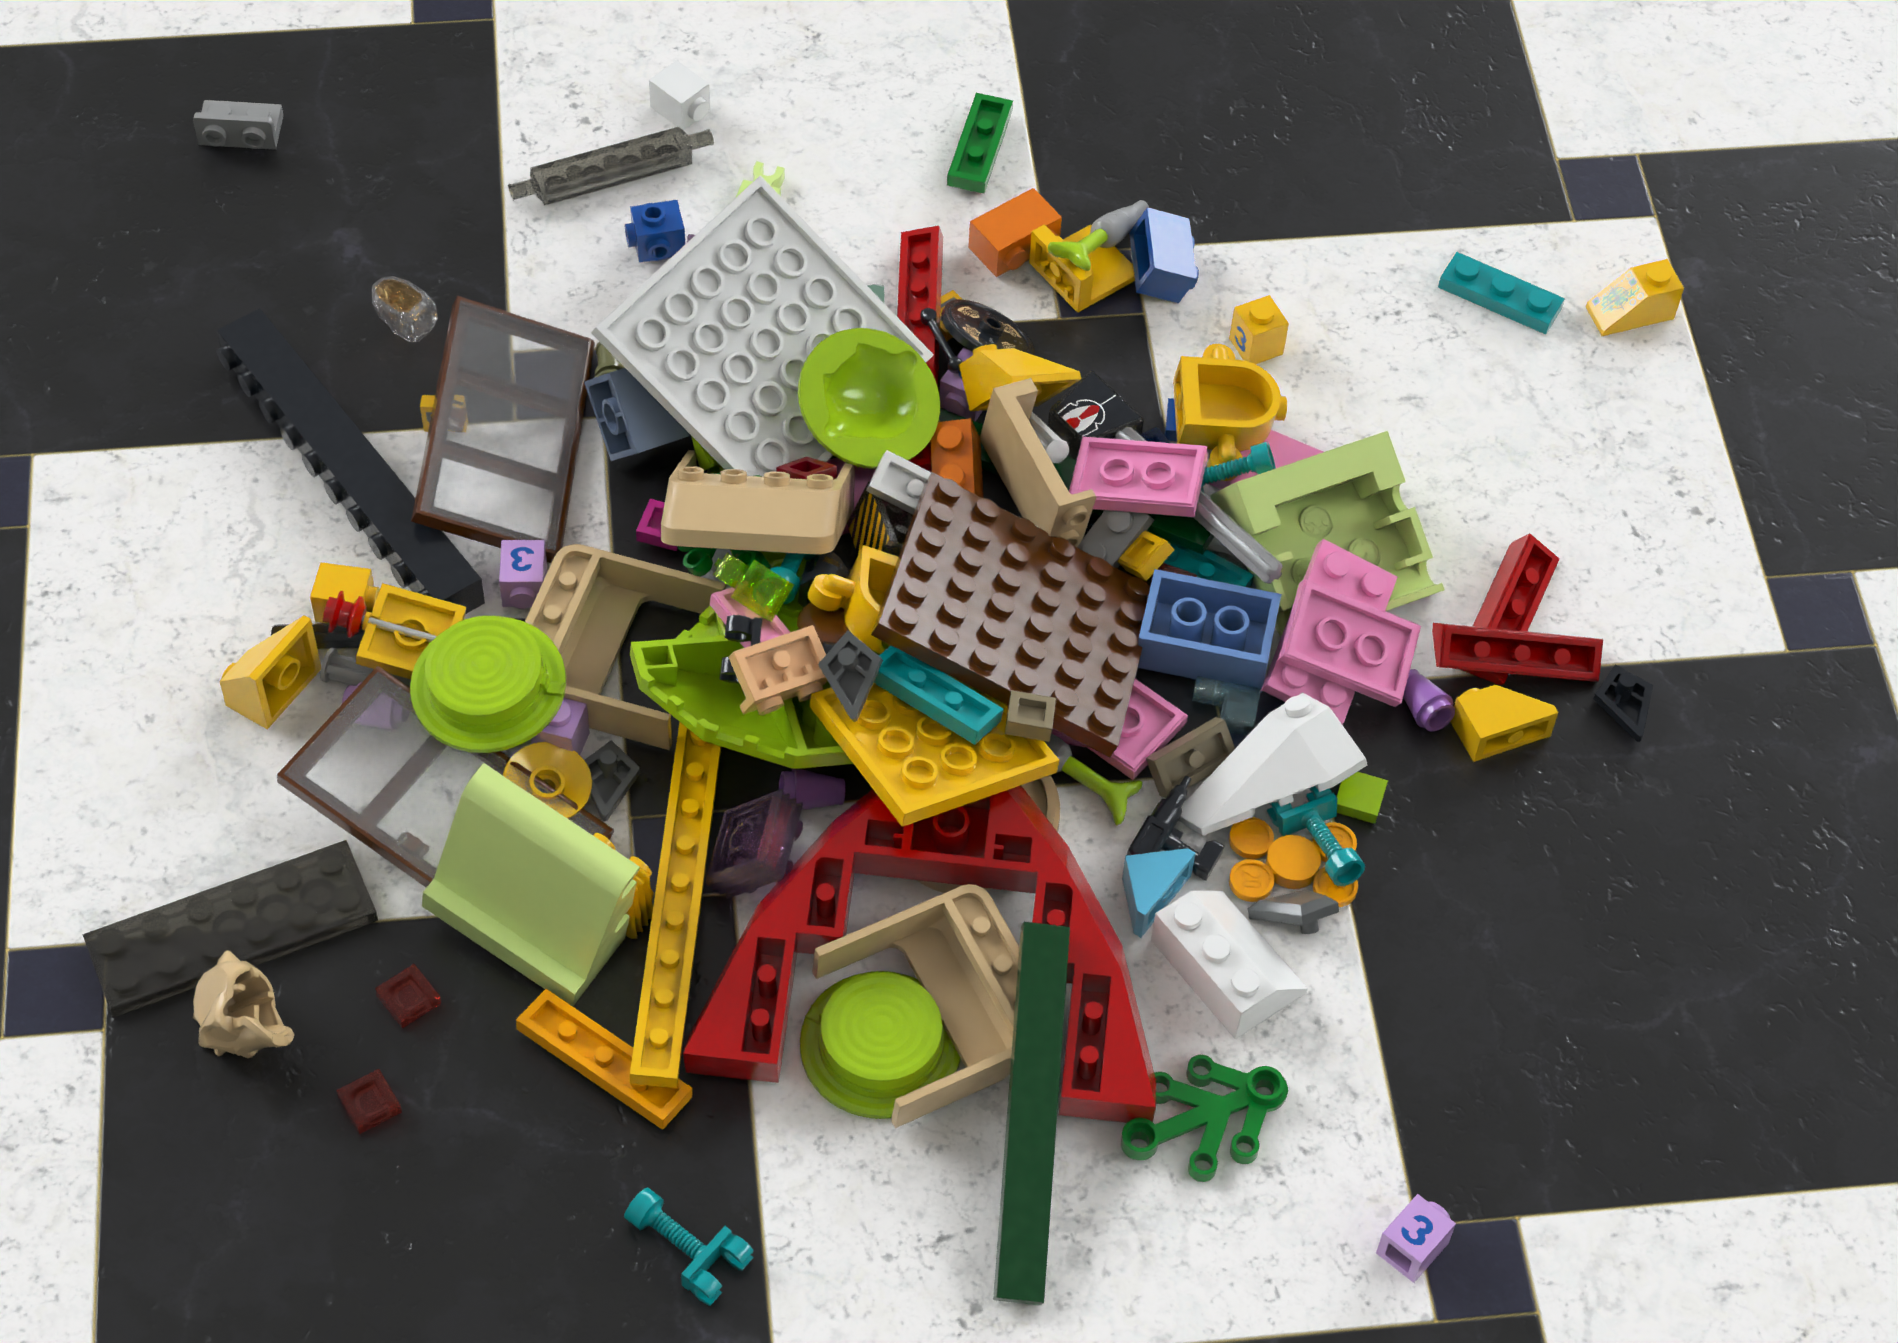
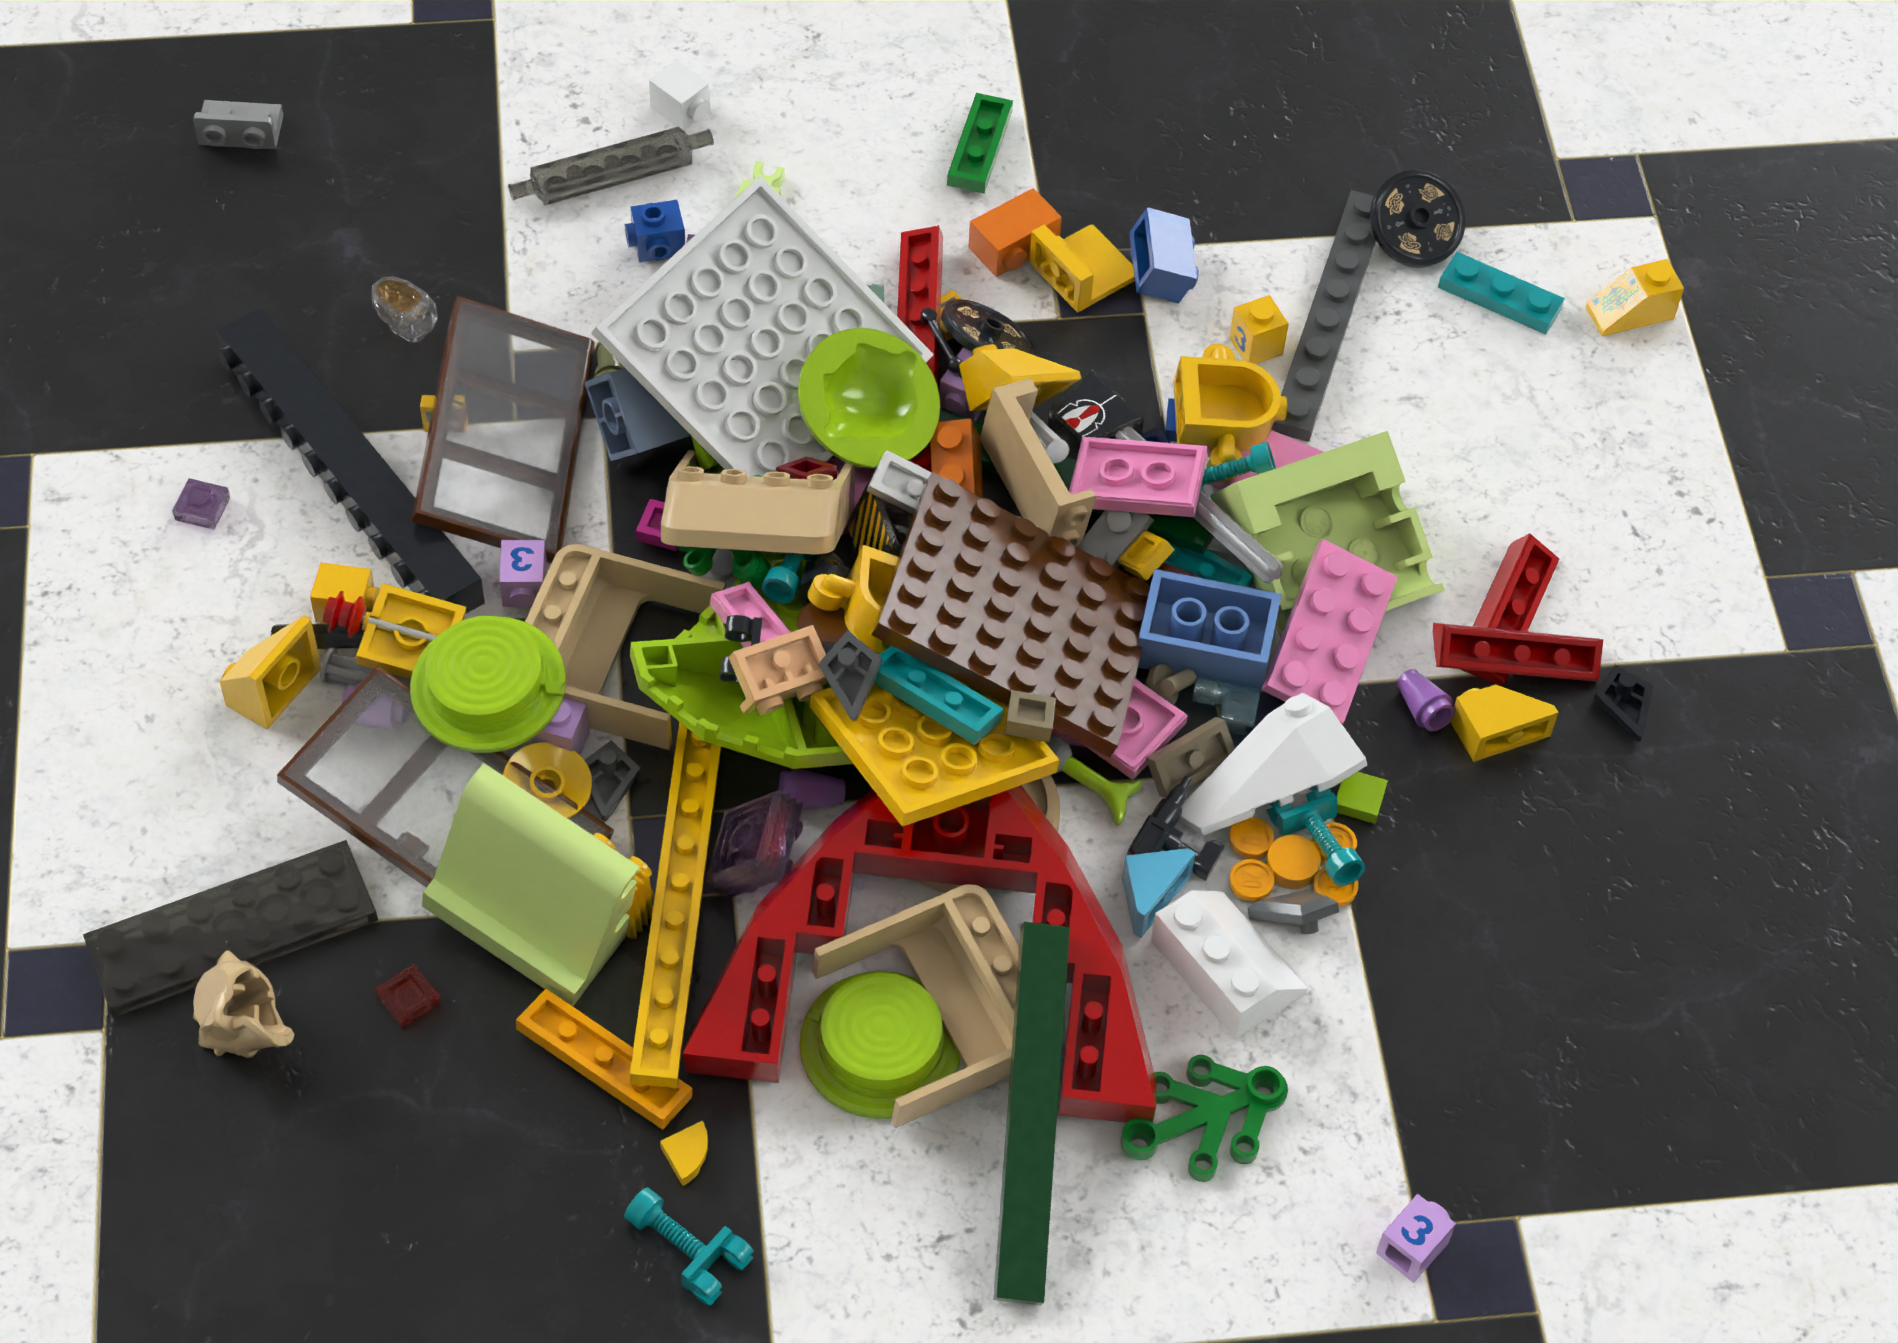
(201, 503): none -> clear purple plate
(369, 1101): clear red tile -> none
(686, 1151): none -> yellow tile
(758, 588): clear neon green plate -> none
(1104, 233): piece -> none
(1167, 684): none -> dark tan plate
(1328, 319): none -> dark grey plate
(1349, 643): bright pink tile -> none
(1417, 218): none -> black shield

